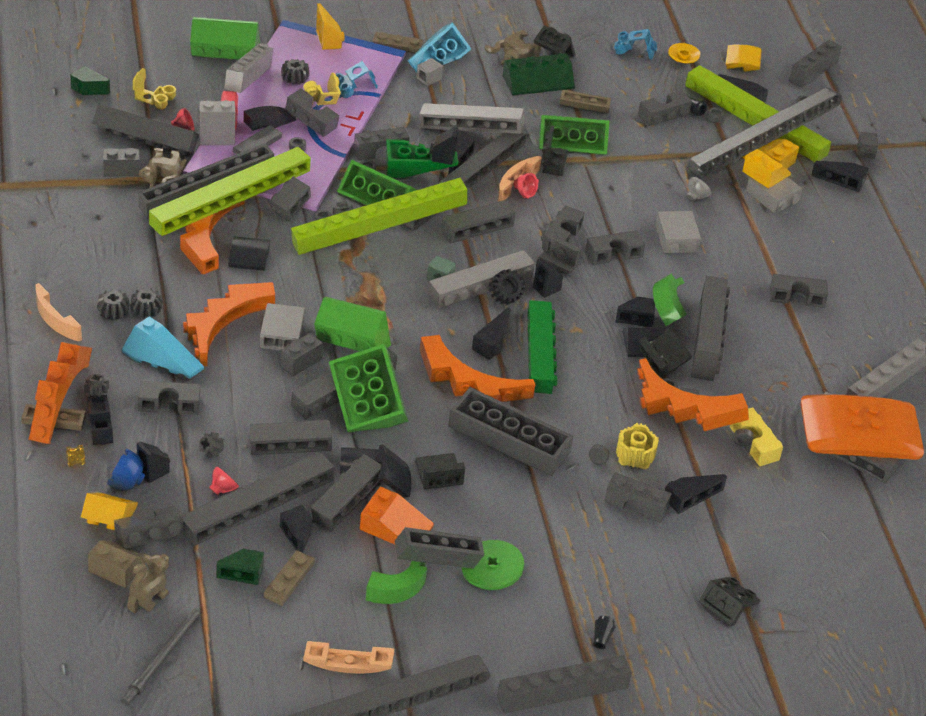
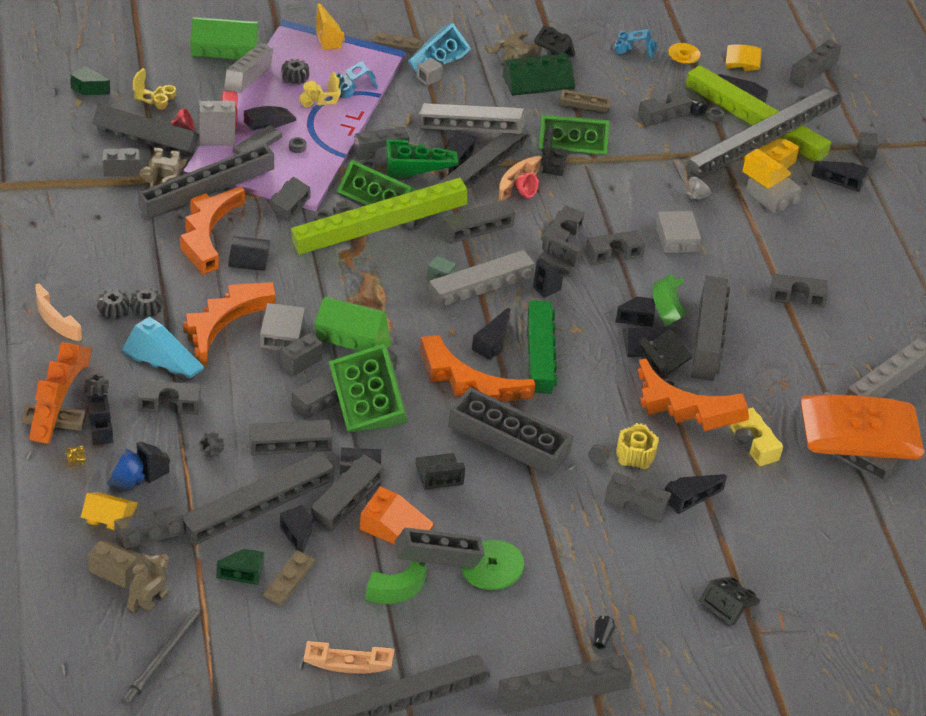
(222, 482): coral piece -> none
(229, 191): lime brick -> none
(321, 121): dark grey arch -> none
(394, 472): black slope -> none
(445, 146): black slope -> none
(516, 284): black tyre -> none

